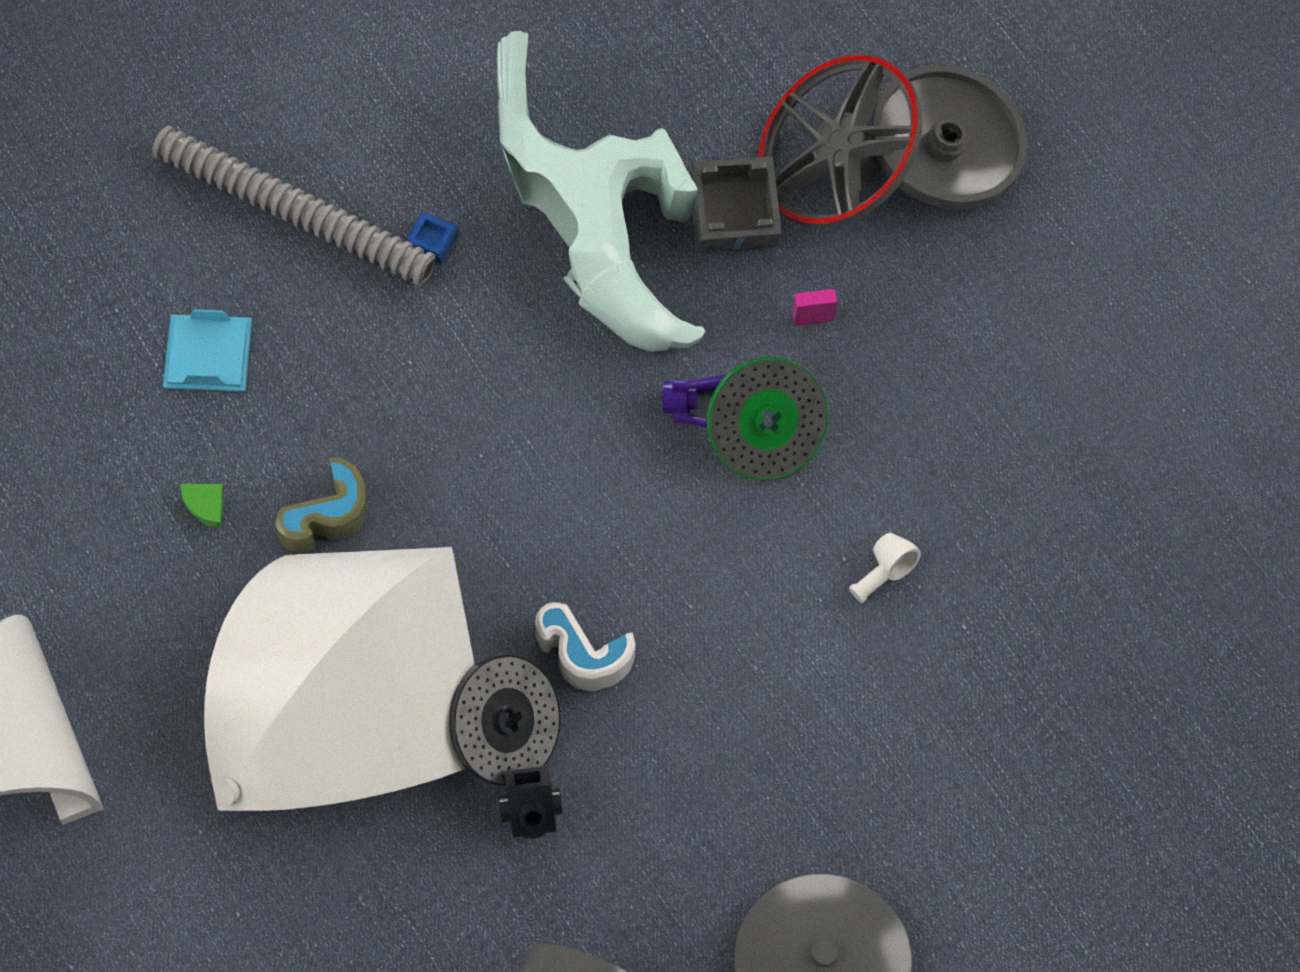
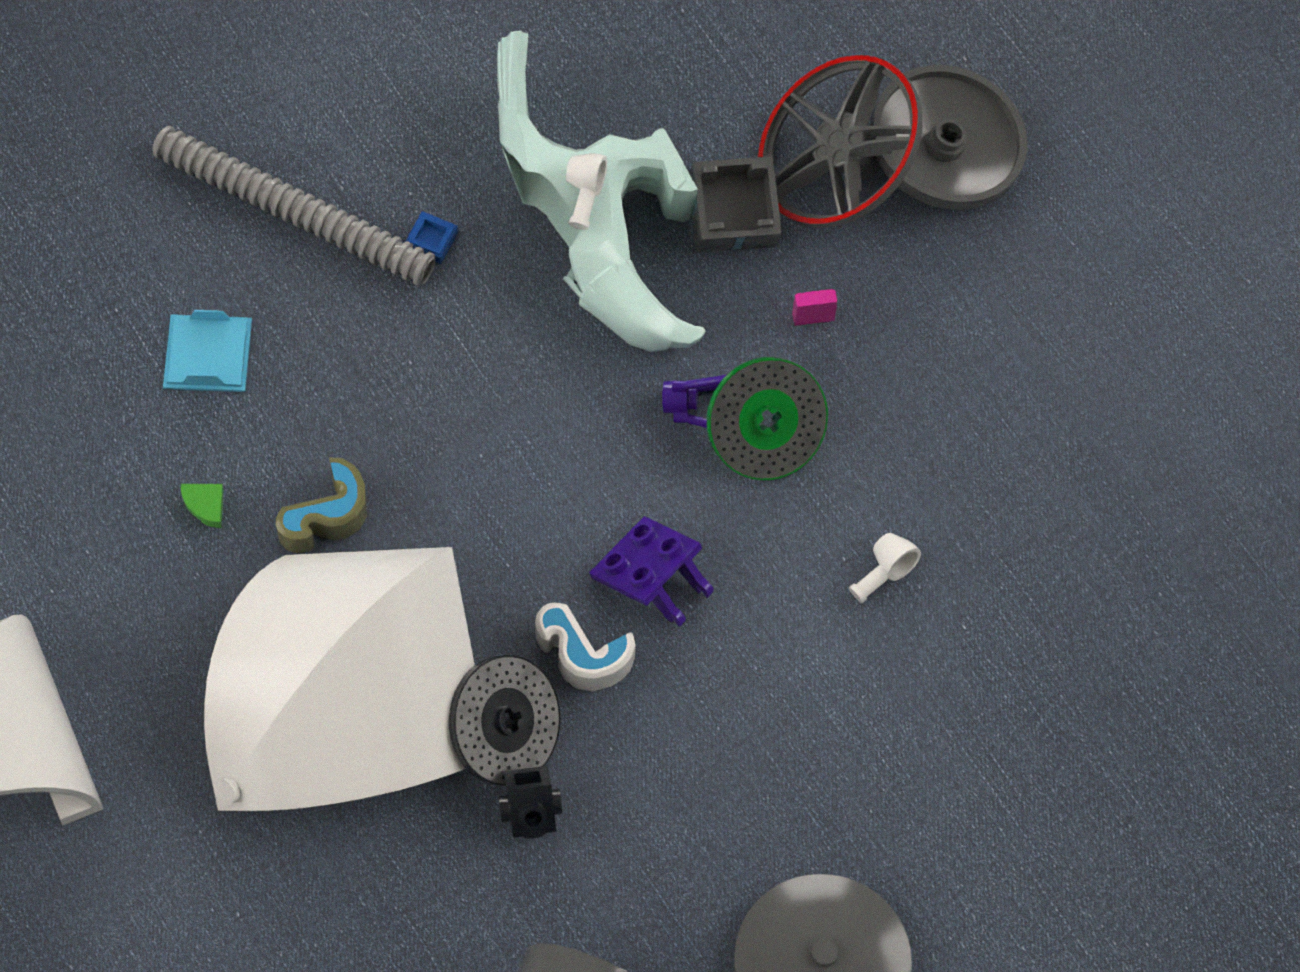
(587, 174): none -> white bar
(645, 562): none -> dark purple plate

